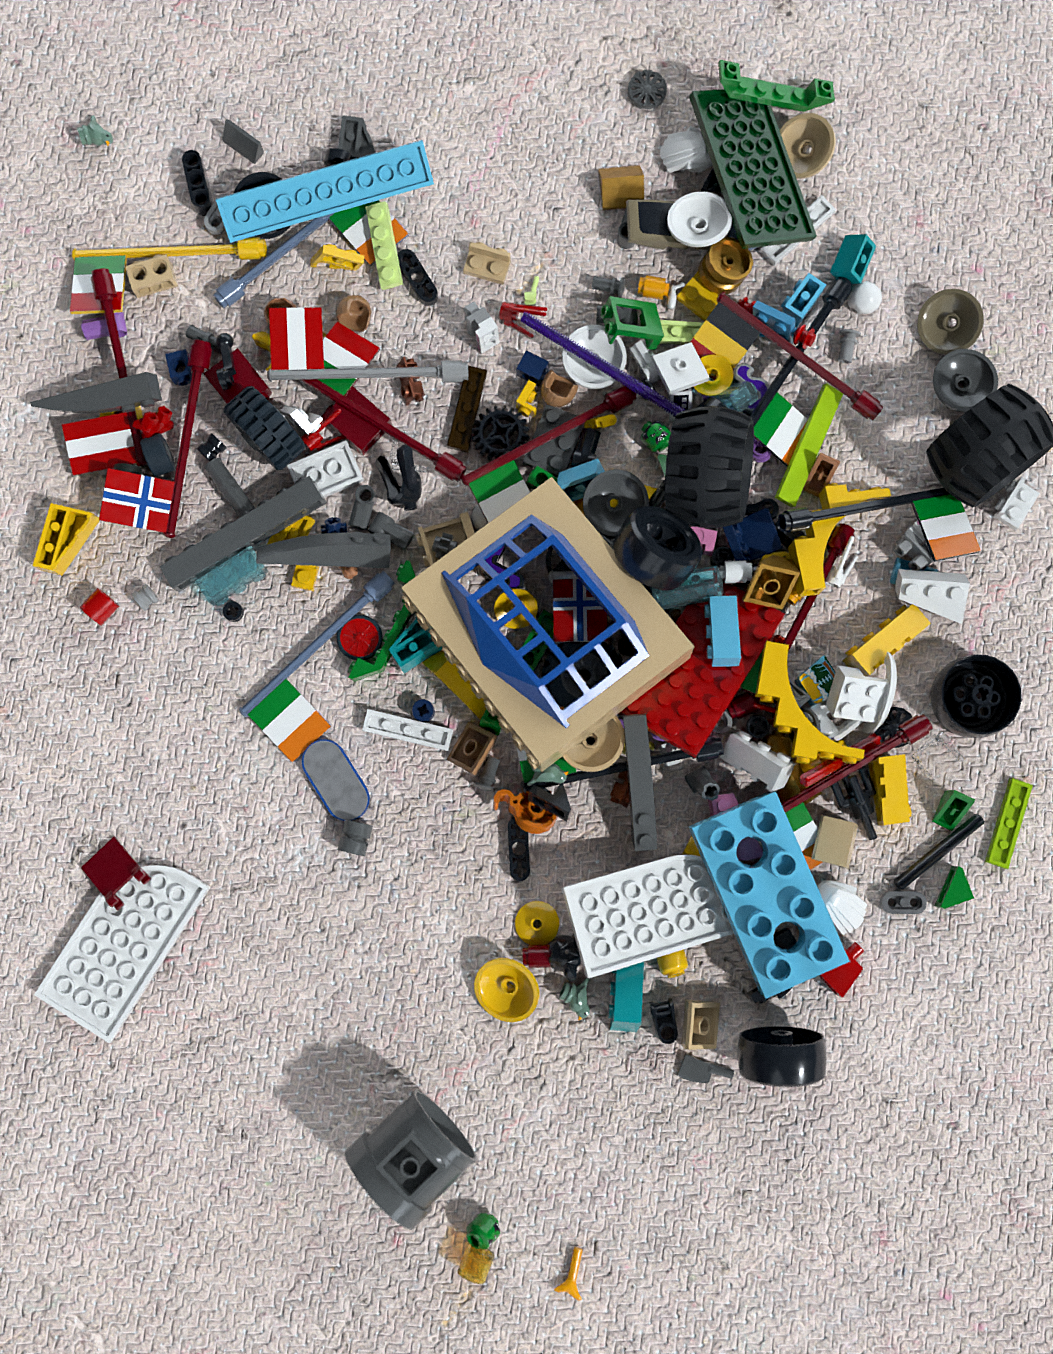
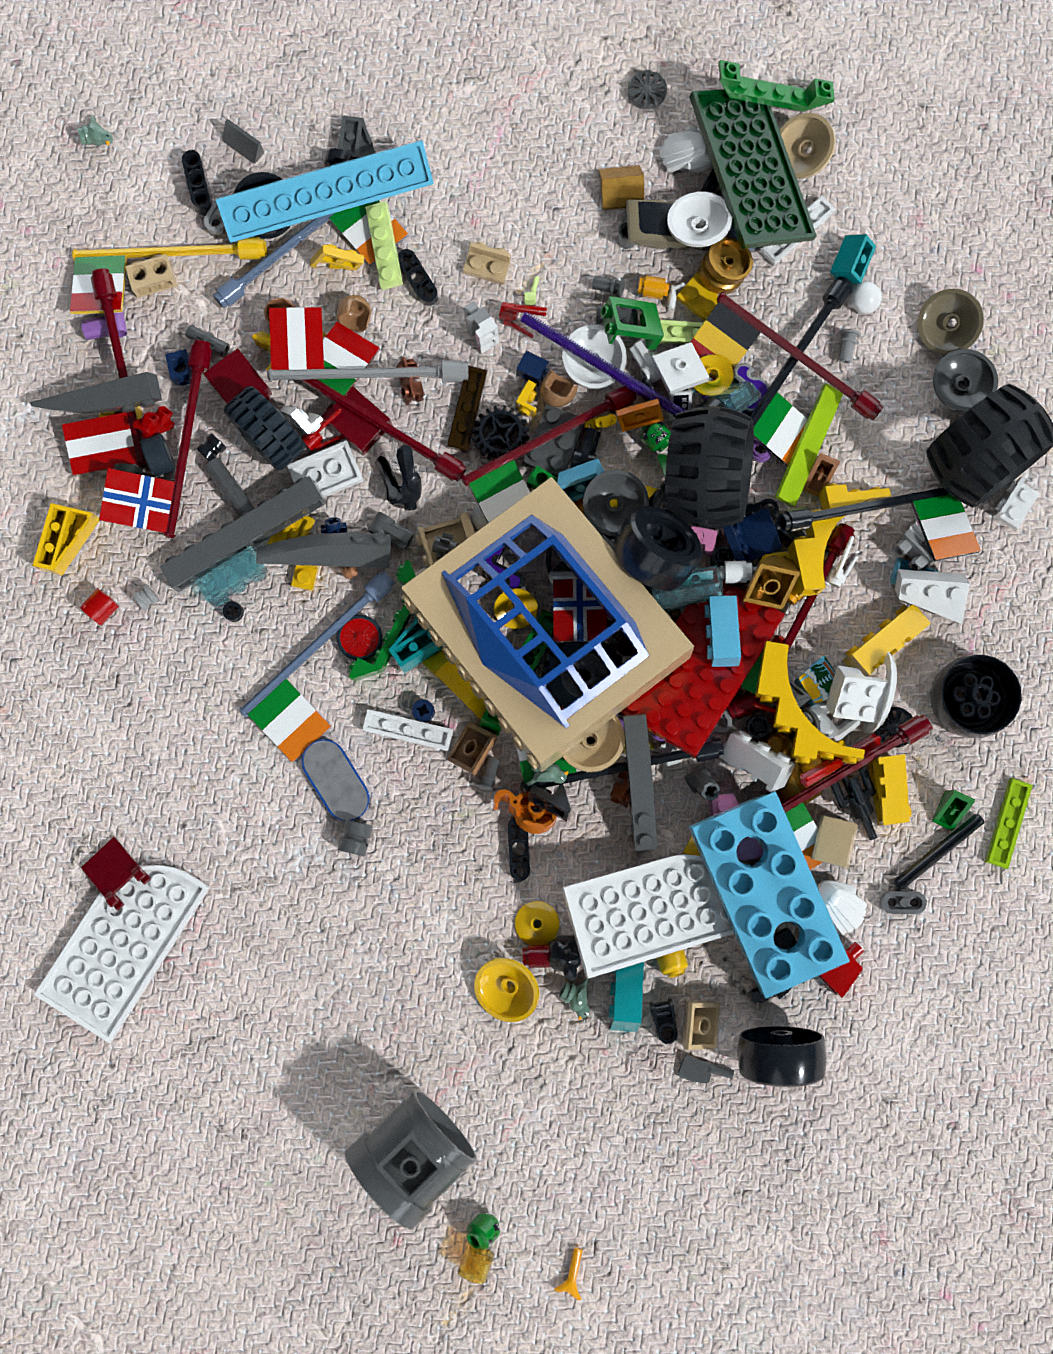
(225, 374): black piece -> none
(362, 509): dark grey piece -> none
(639, 415): none -> orange panel
(779, 322): dark azure plate -> none
(804, 298): medium azure brick -> none
(954, 890): green slope -> none

